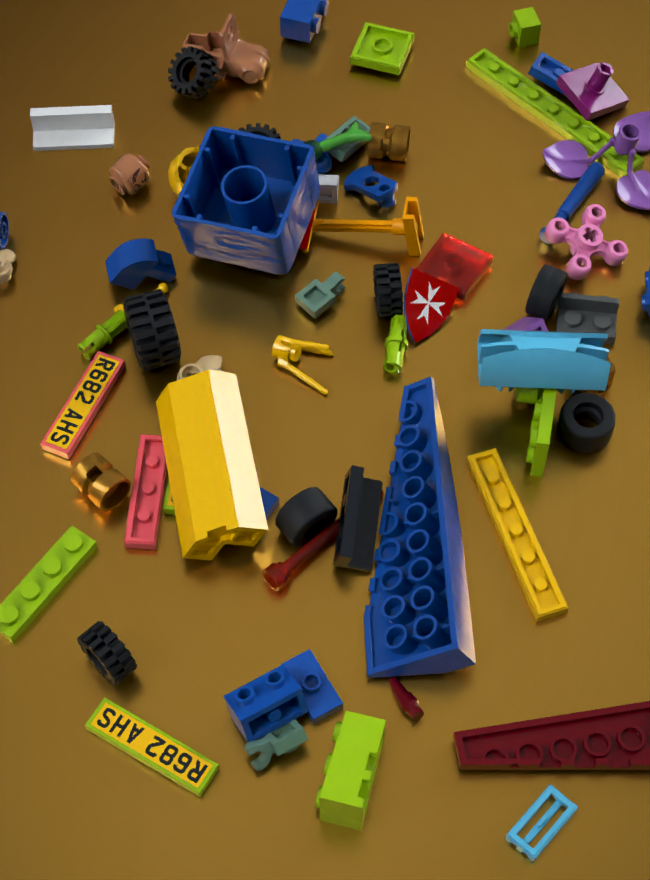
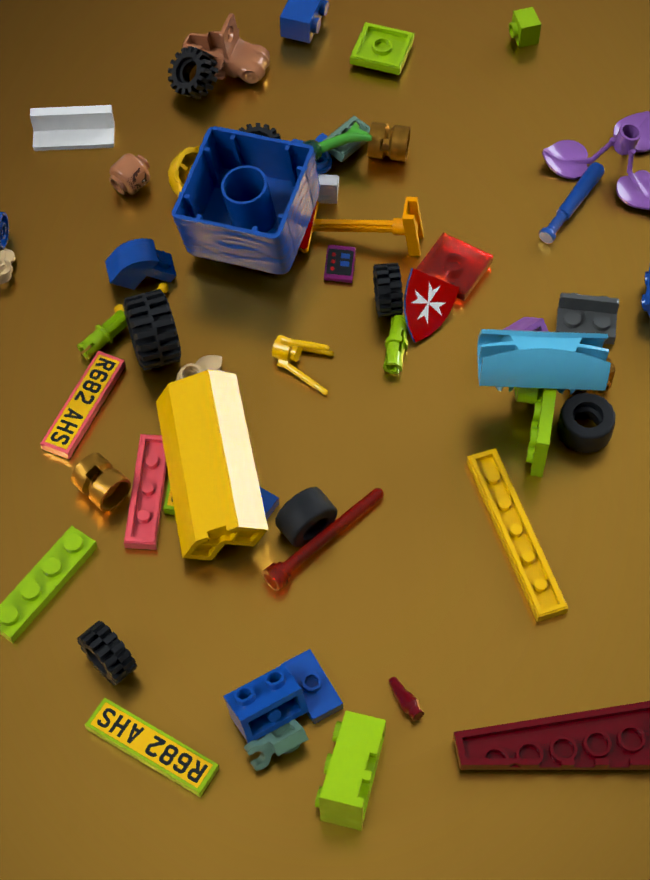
(320, 296): sand green plate -> none
(340, 263): none -> slope
(357, 521): black panel -> none
(382, 192): blue piece -> none
(420, 585): blue wedge -> none
(523, 844): medium azure tile -> none
(546, 292): black tyre -> none
(548, 70): blue plate -> none
(549, 109): lime tile -> none
(586, 242): bright pink gear -> none
(593, 90): magenta tile -> none

